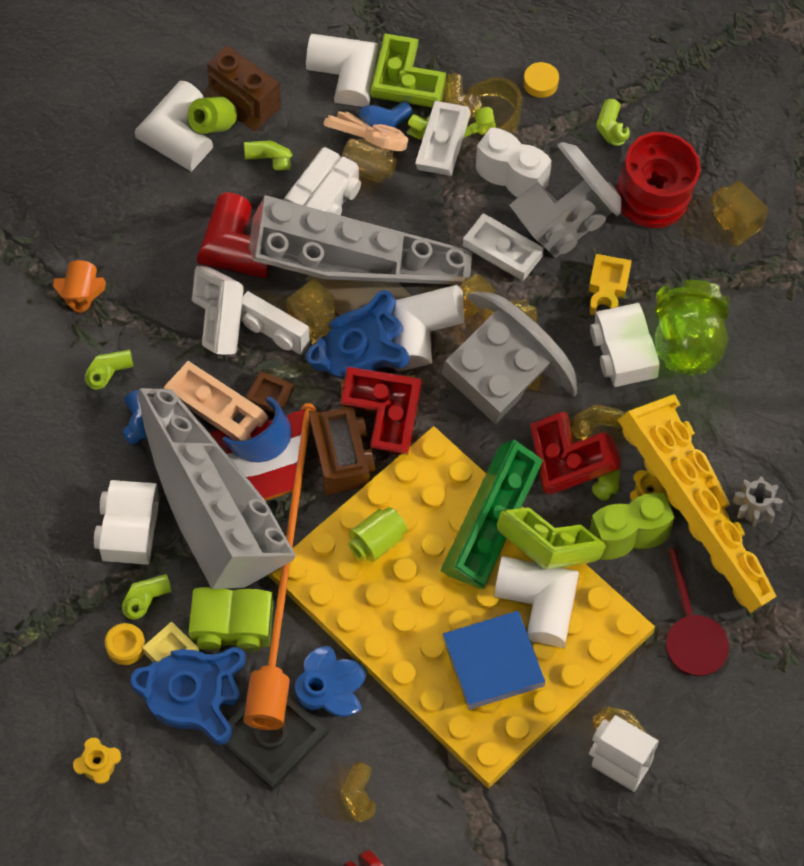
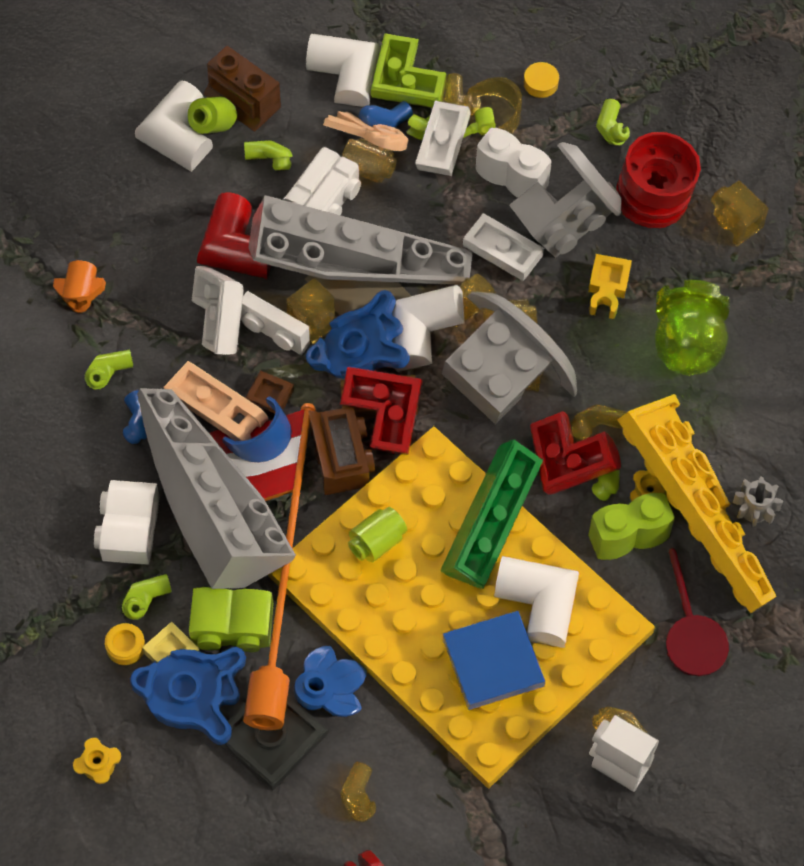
(549, 545): lime brick -> none
(625, 345): white brick -> none

